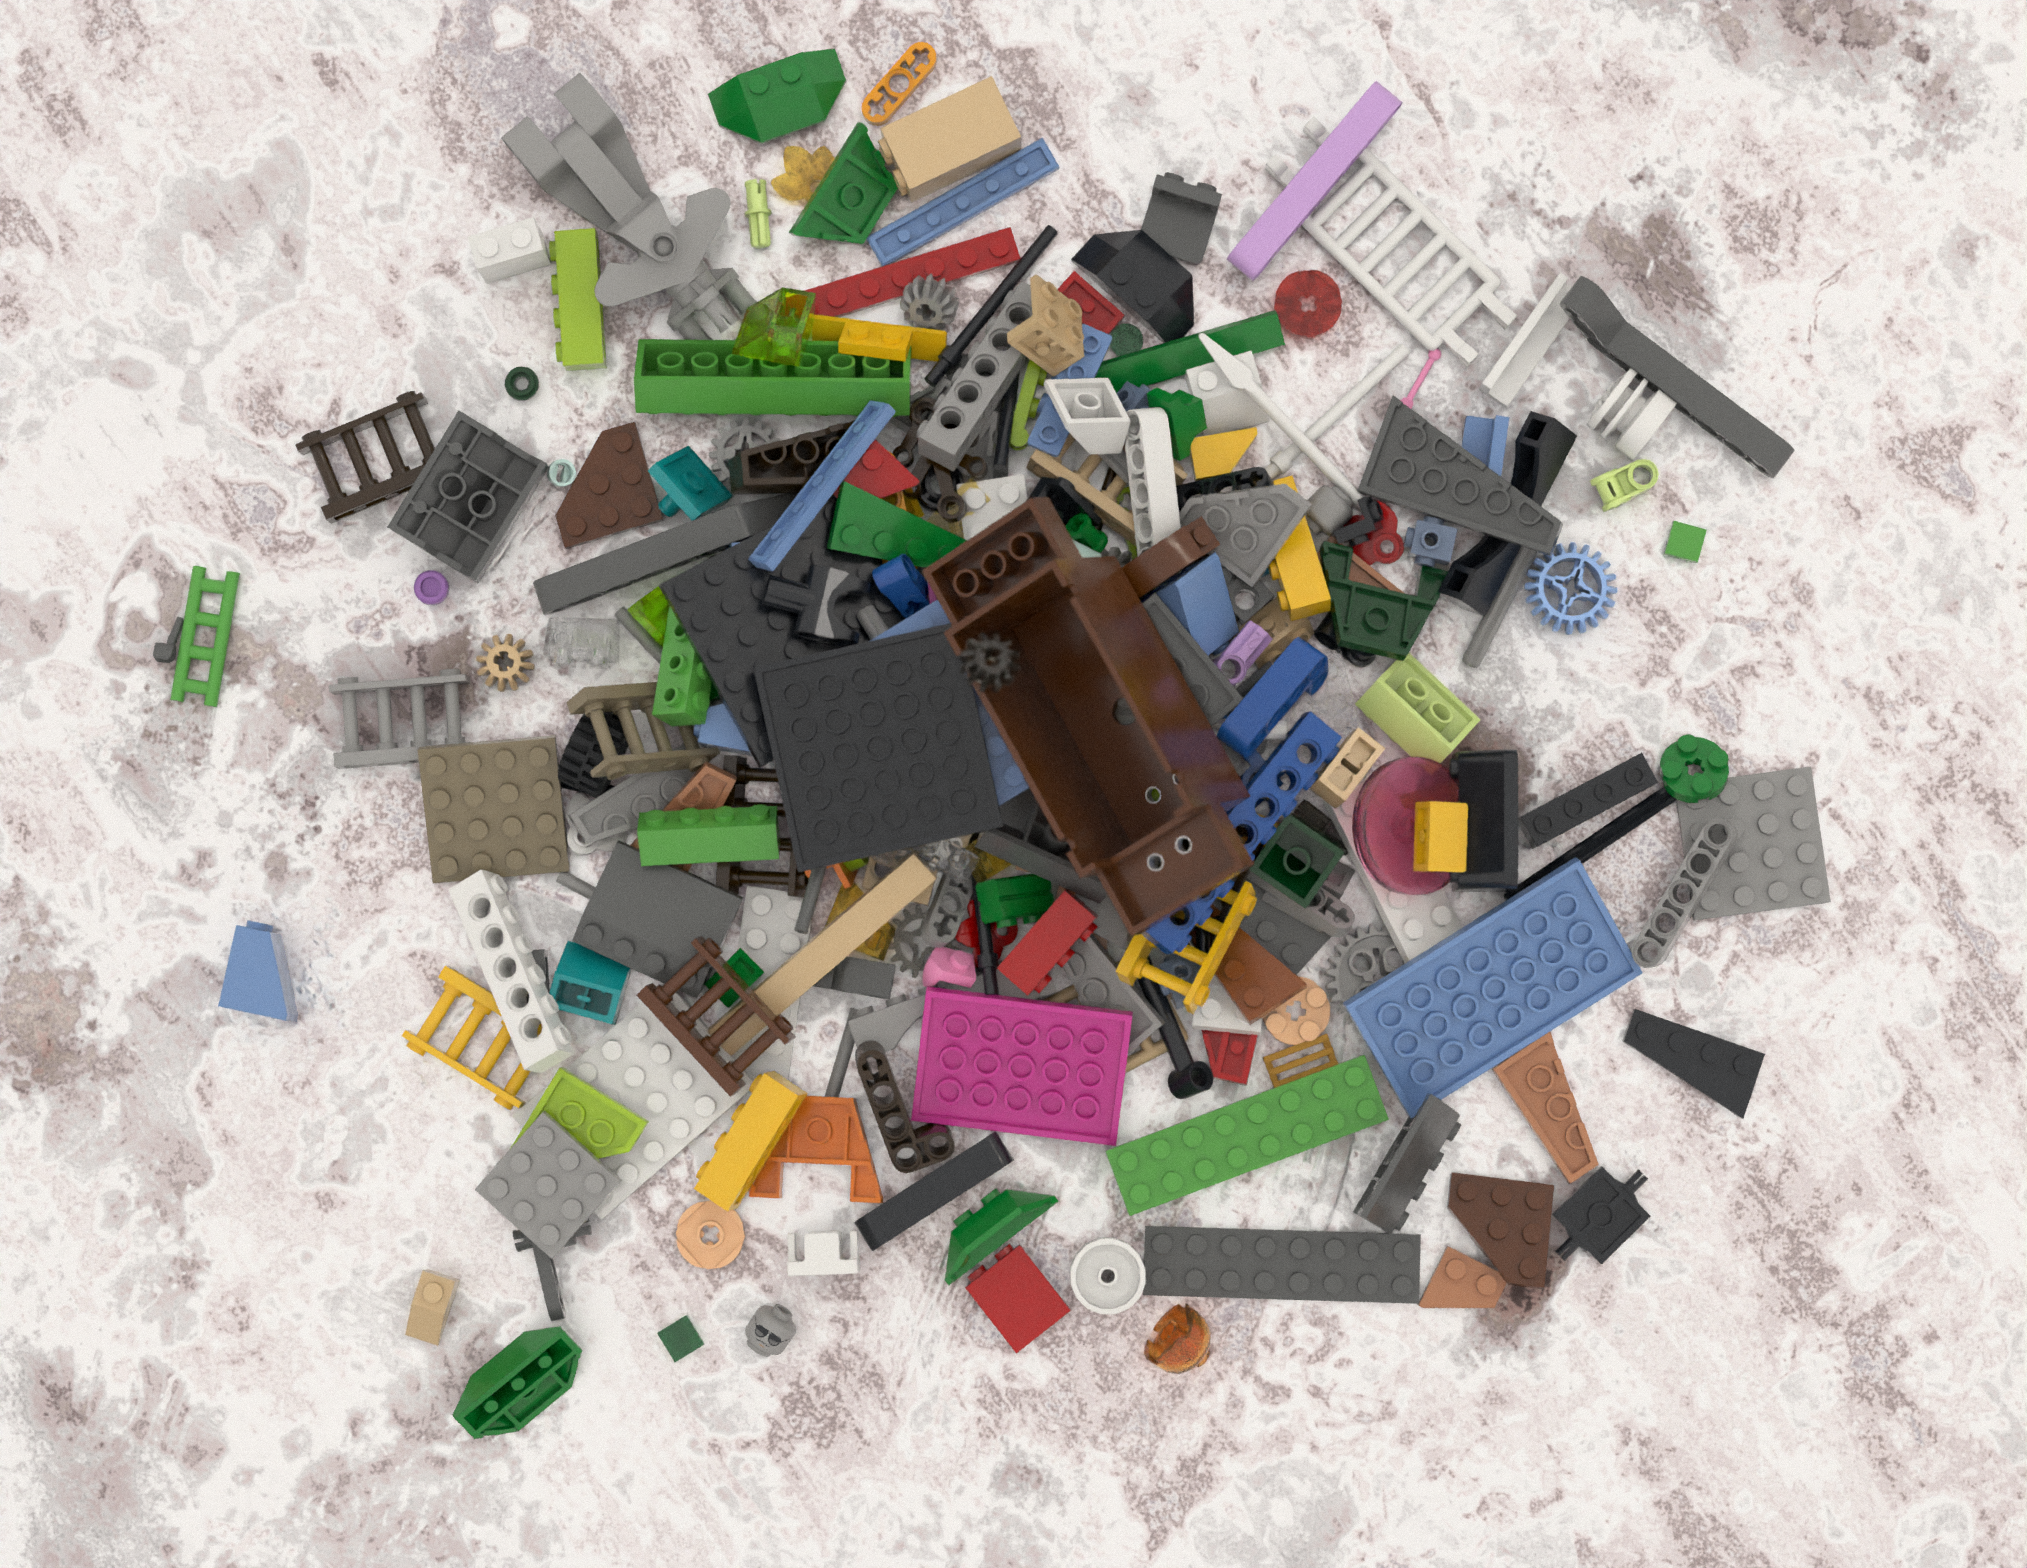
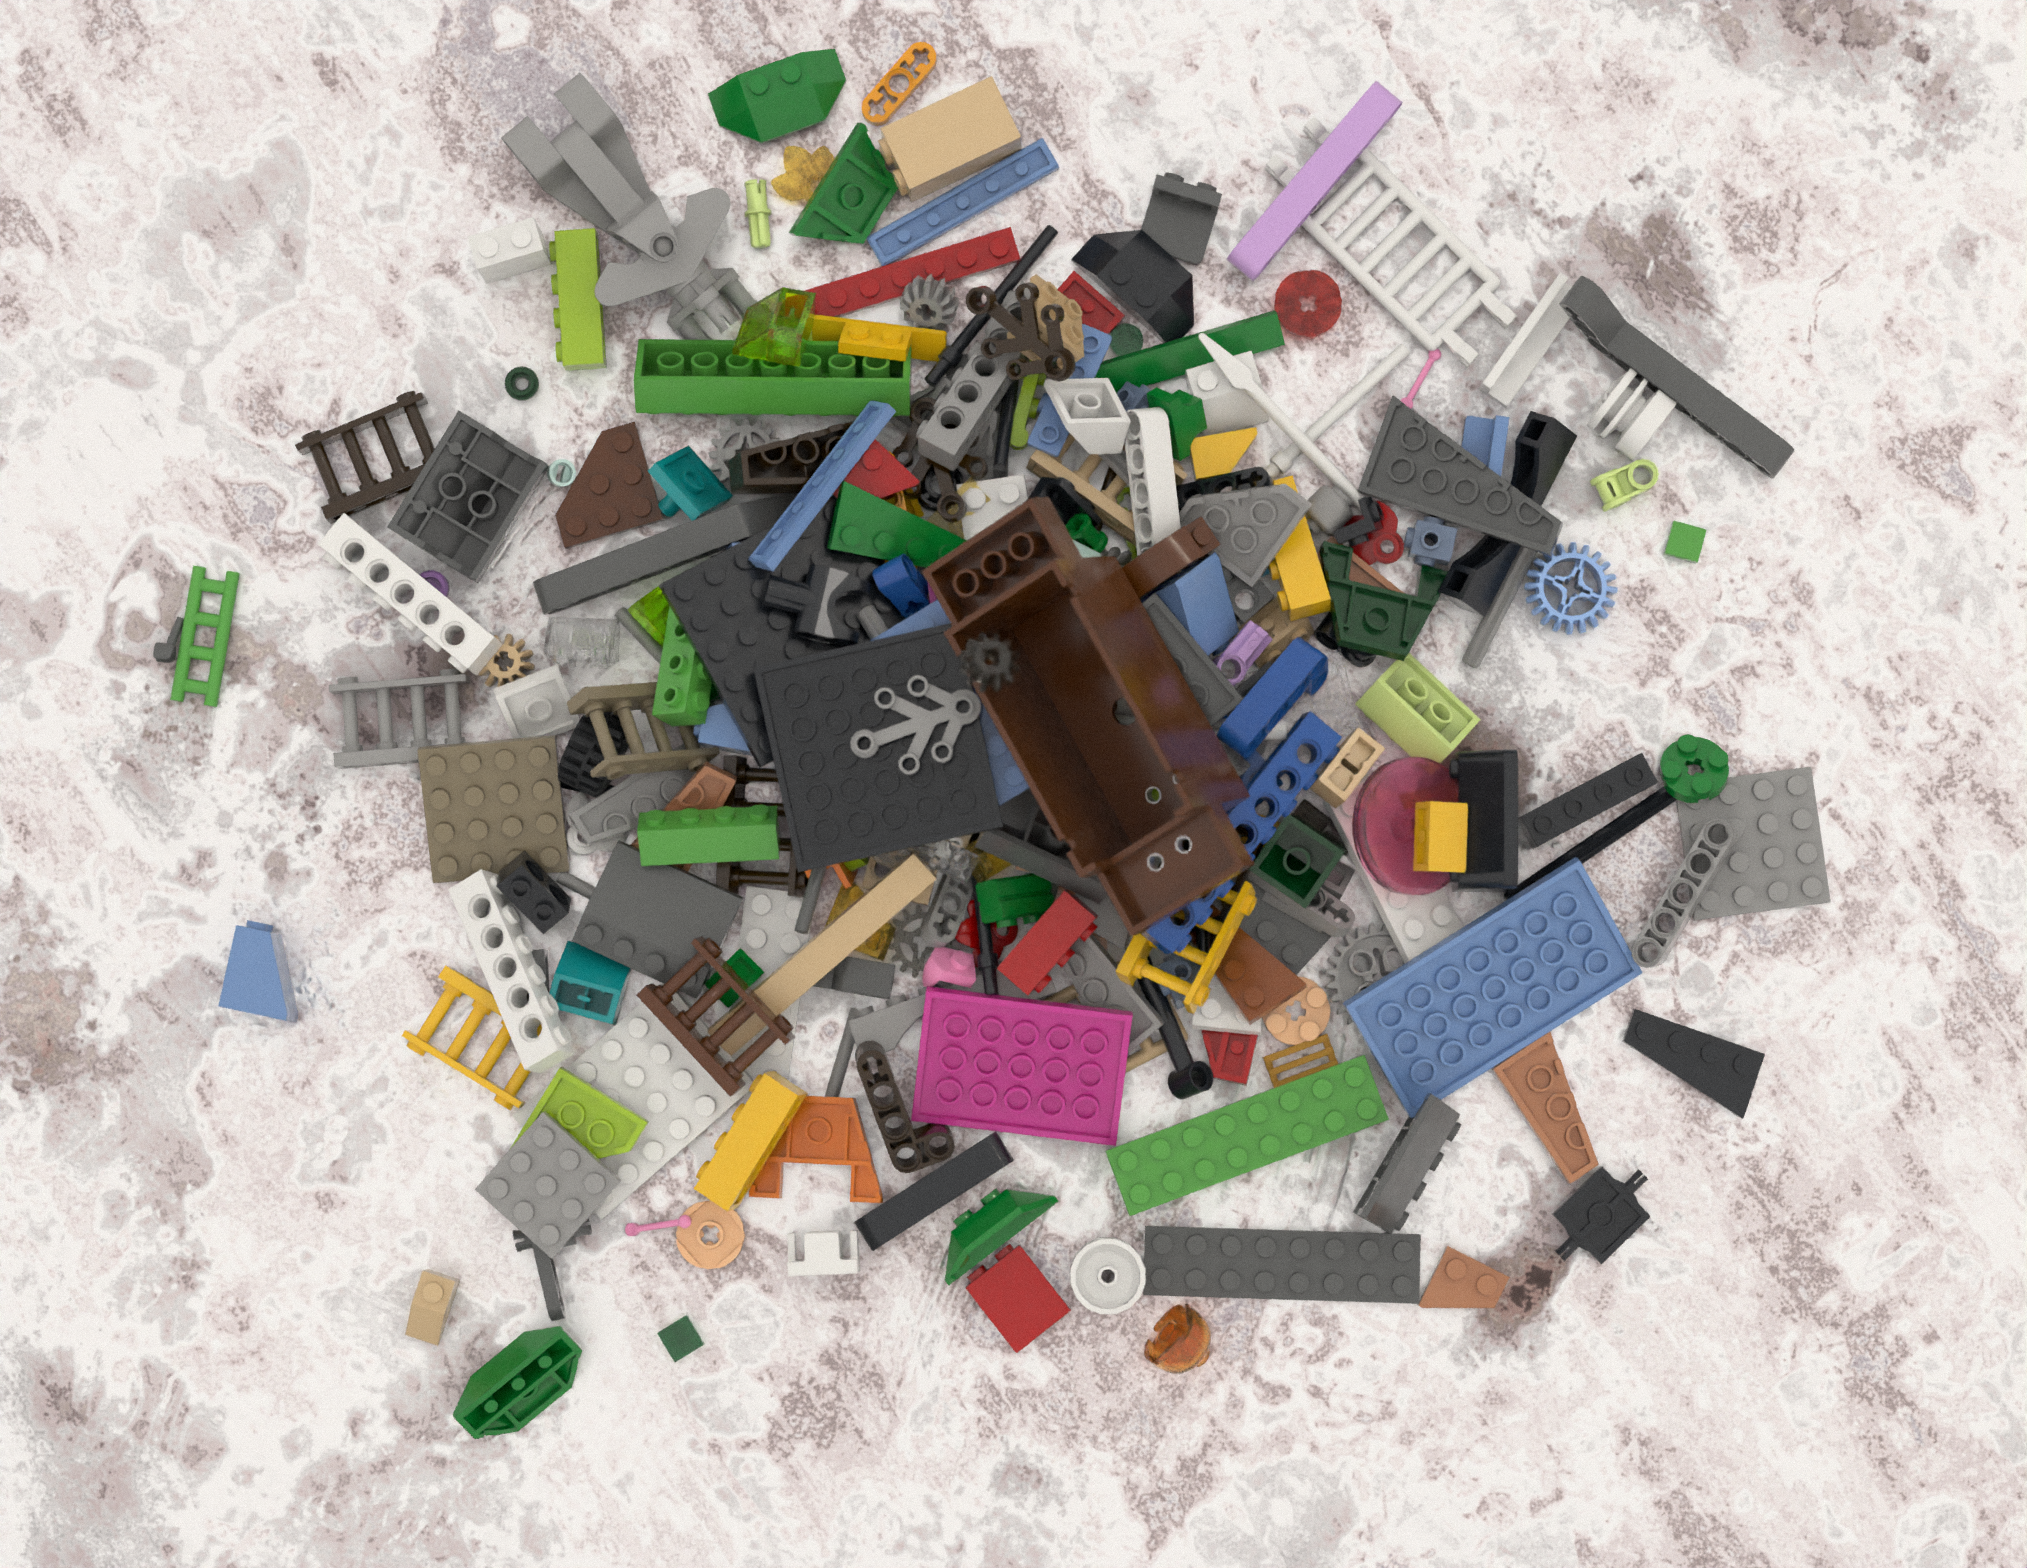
(478, 643): none -> white brick
(533, 892): none -> black brick
(536, 704): none -> white plate
(634, 1229): none -> bright pink hinge
(770, 1330): light grey head -> none
(922, 722): none -> light grey plant
(1026, 333): none -> dark brown plant
(1506, 1223): reddish brown plate -> none

